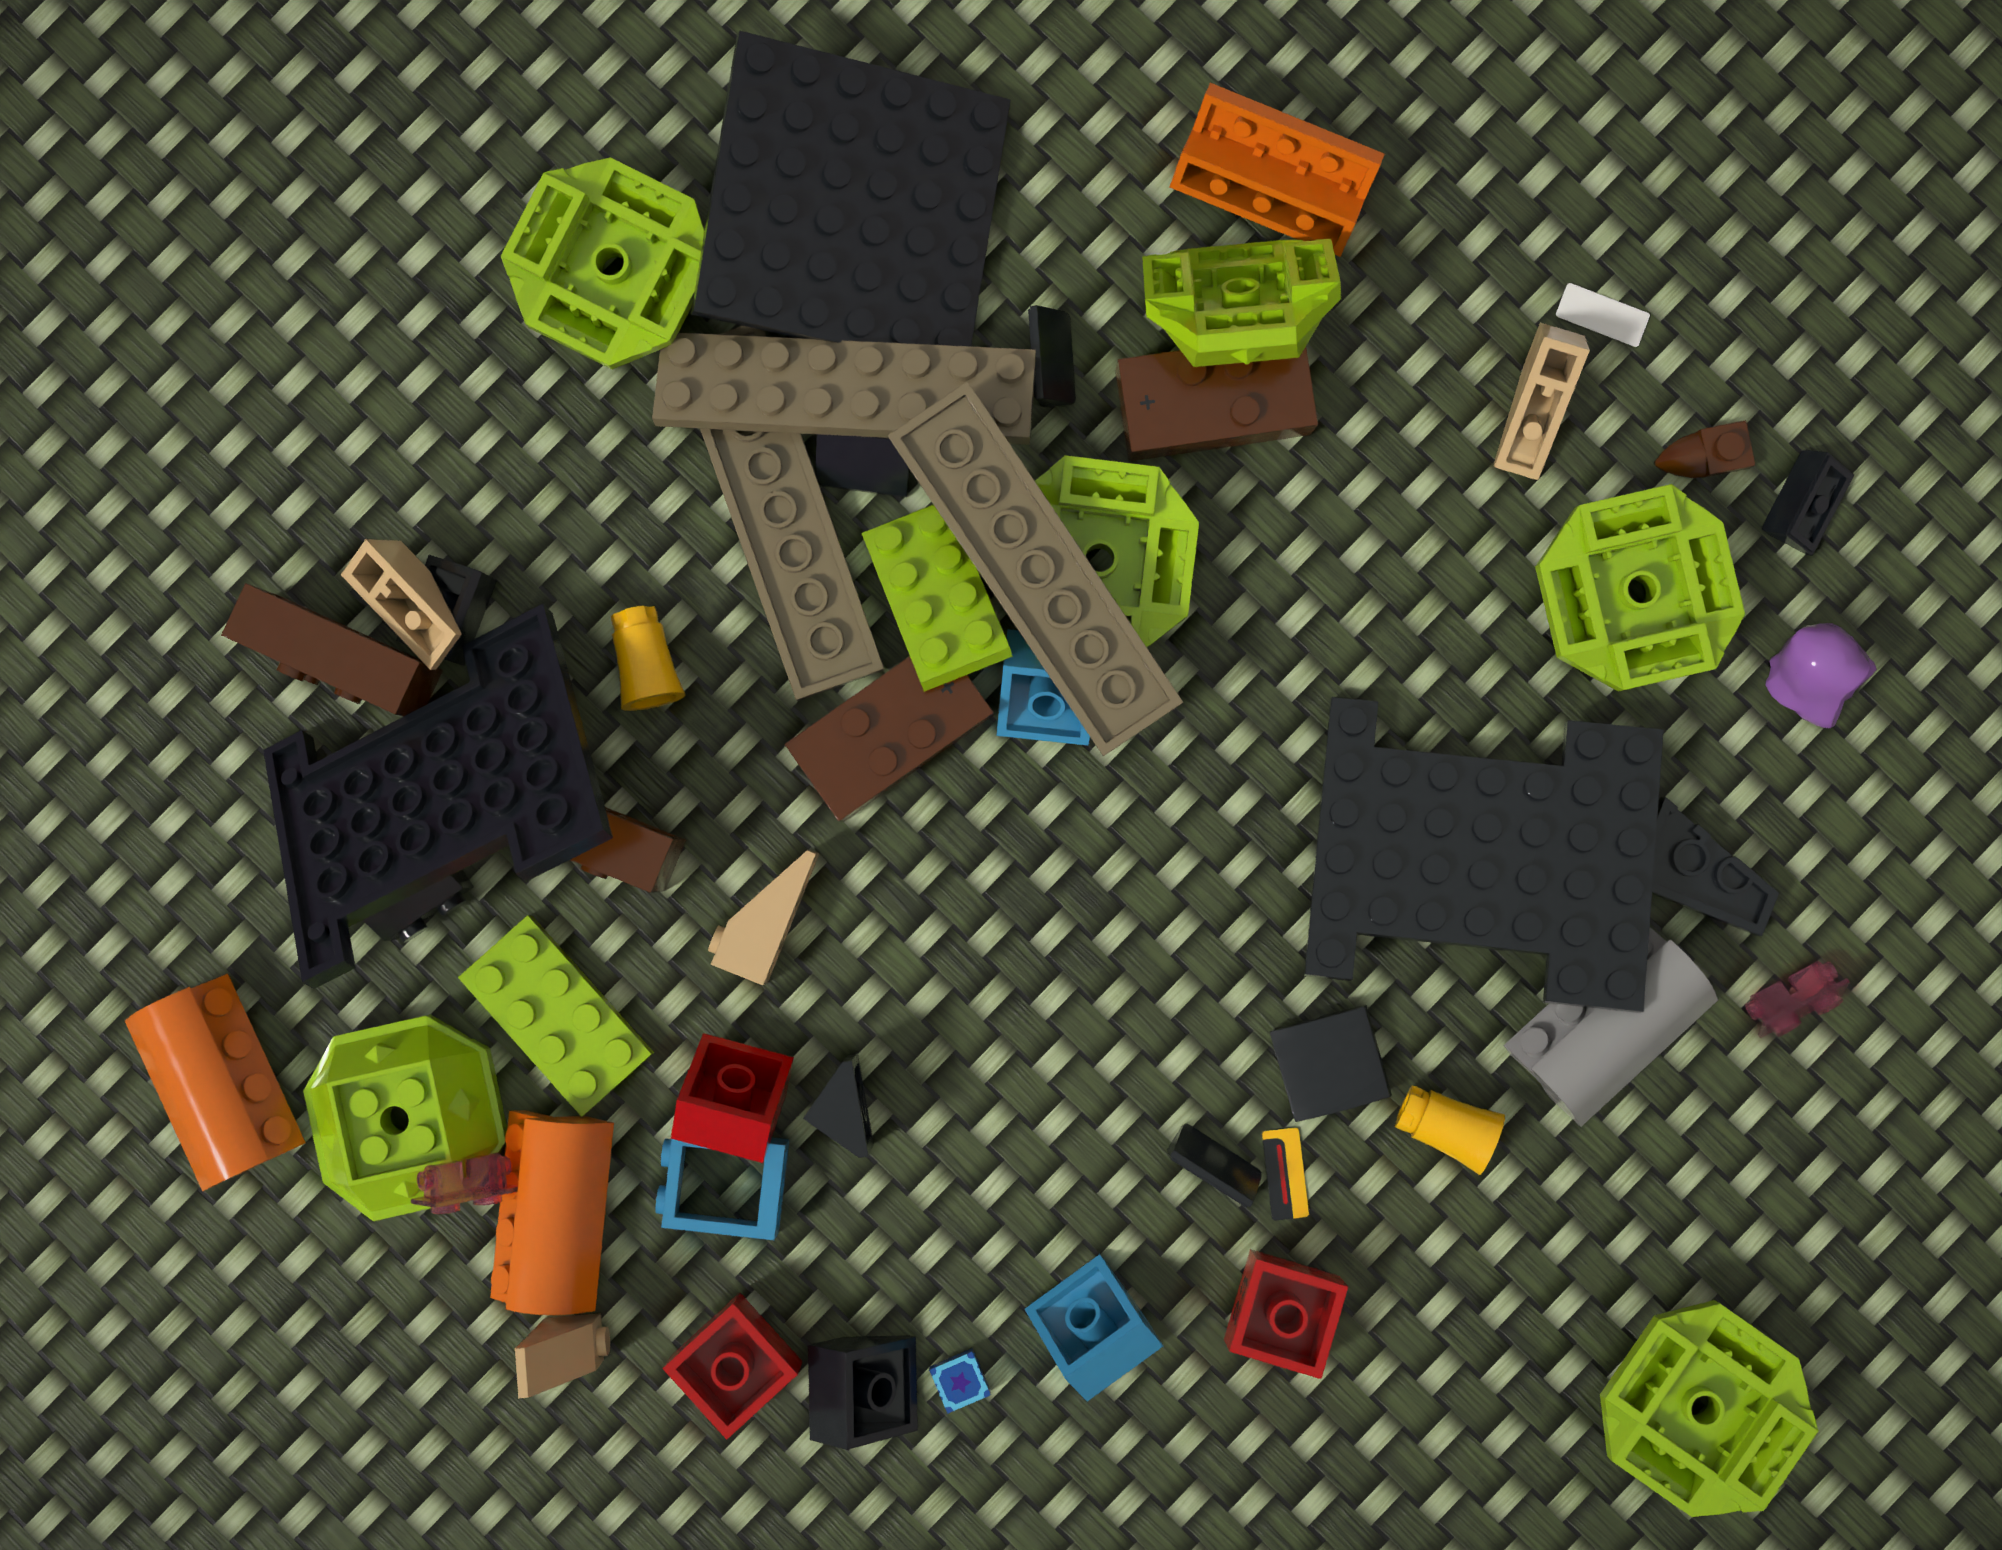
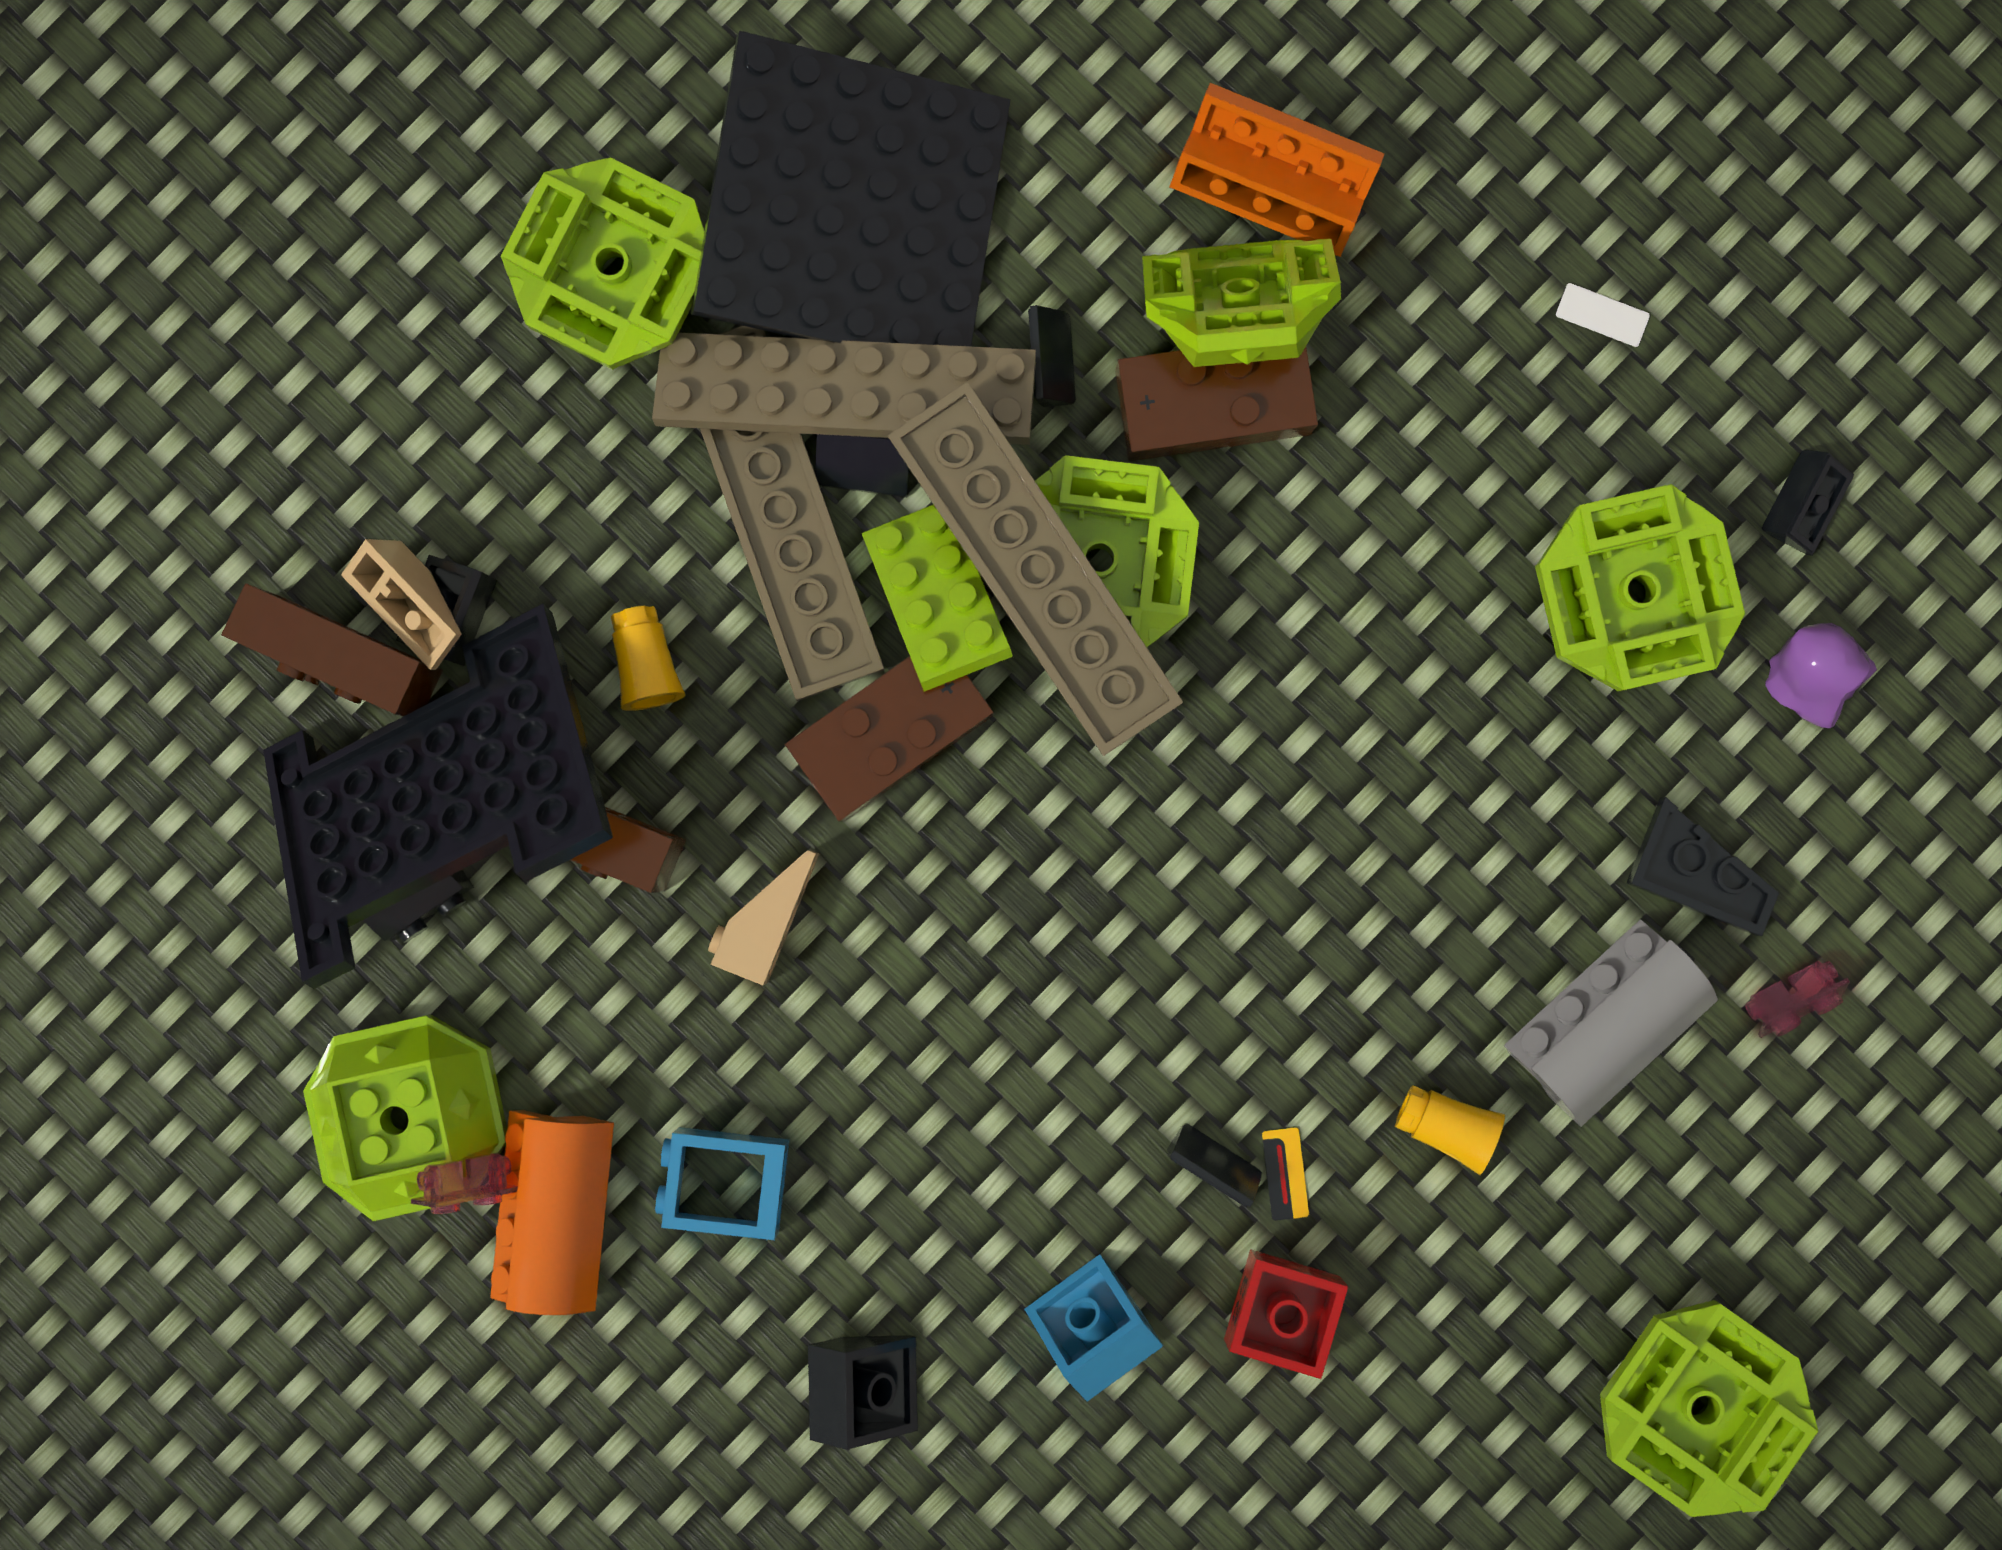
(214, 1081): orange brick -> none
(556, 1015): lime plate -> none
(560, 1352): tan slope -> none
(732, 1098): red brick -> none
(733, 1366): red brick -> none
(843, 1109): black slope -> none
(960, 1380): tile -> none
(1032, 703): dark azure slope -> none
(1330, 1063): black slope -> none
(1491, 854): black piece -> none
(1541, 400): tan slope -> none
(1709, 452): reddish brown plate -> none

